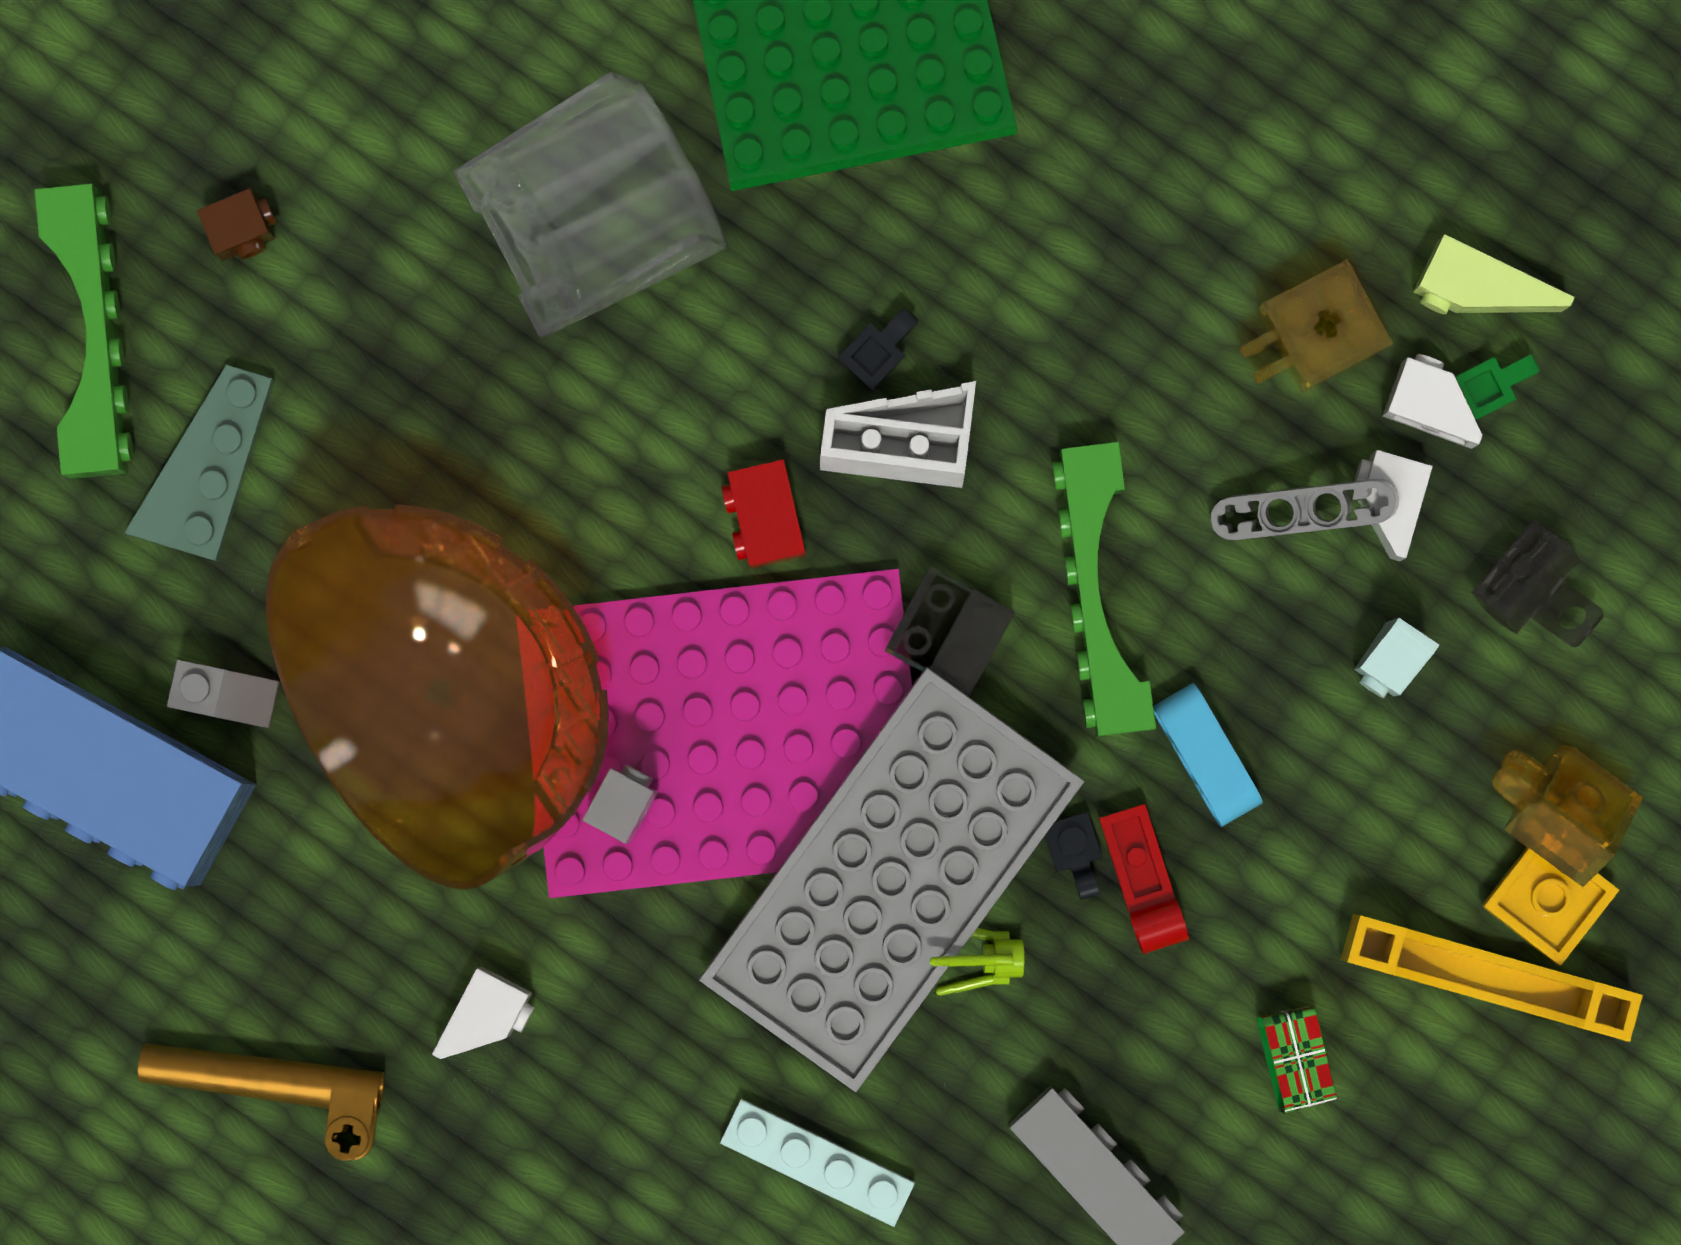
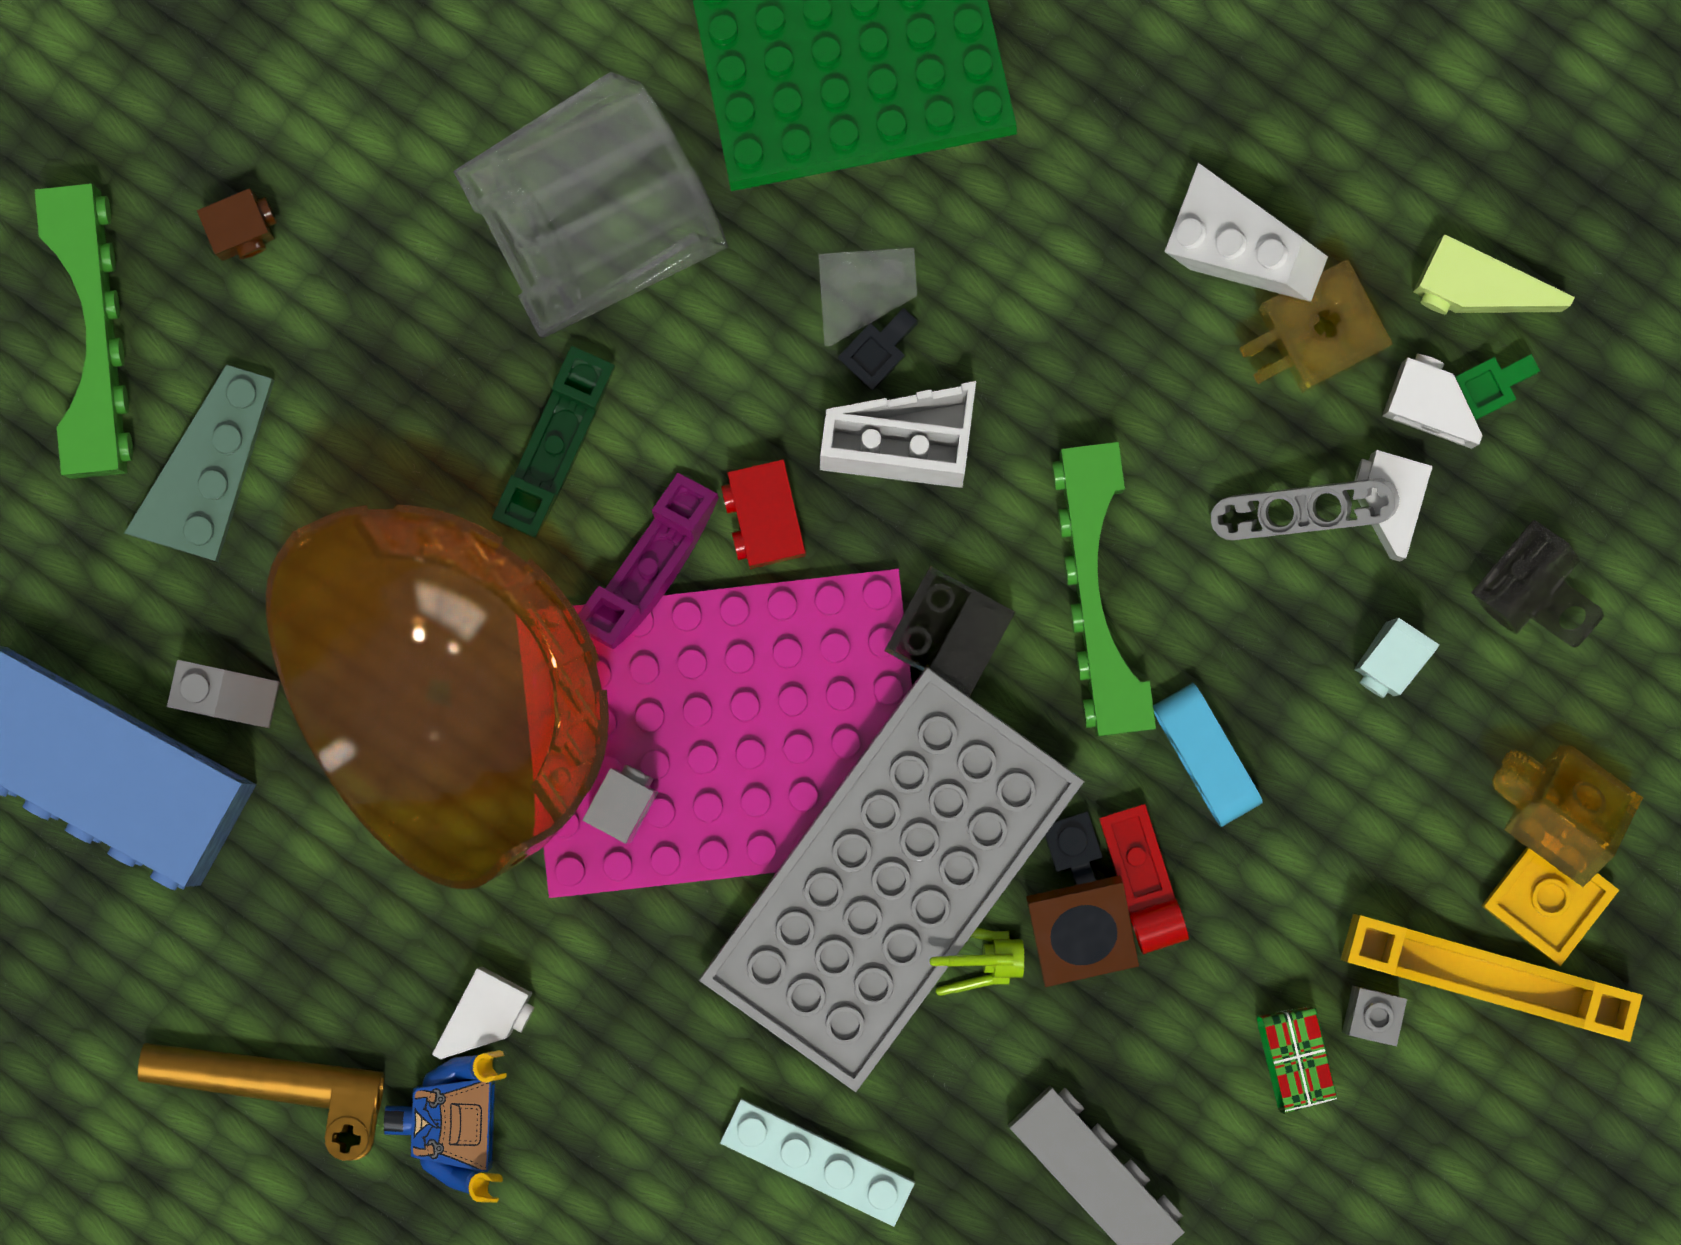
(453, 1123): none -> torso
(554, 443): none -> dark green slope
(652, 564): none -> magenta slope
(863, 287): none -> clear wing
(1082, 931): none -> reddish brown tile
(1241, 242): none -> white wedge
(1374, 1015): none -> light grey brick

